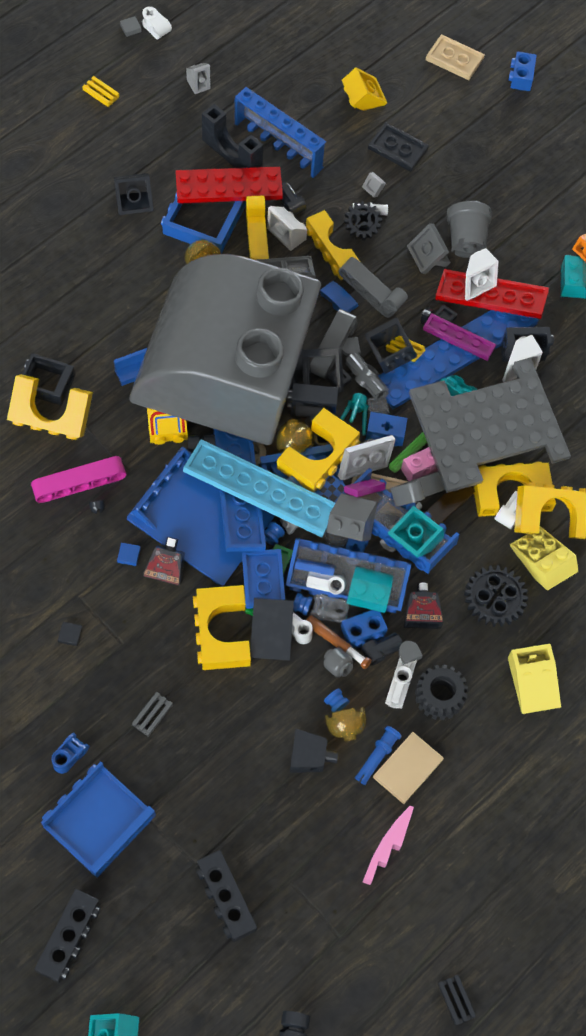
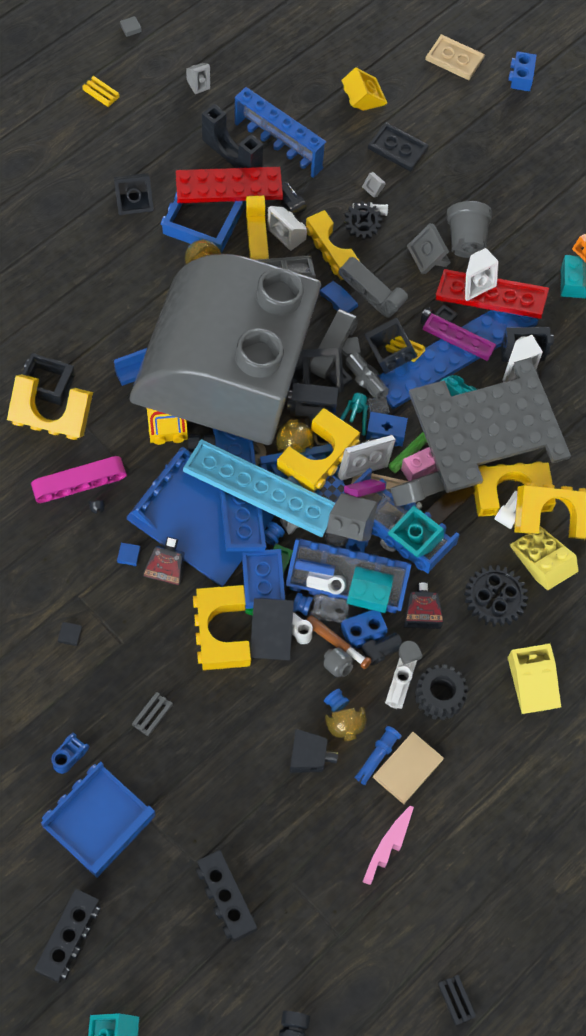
(155, 22): white piece -> none

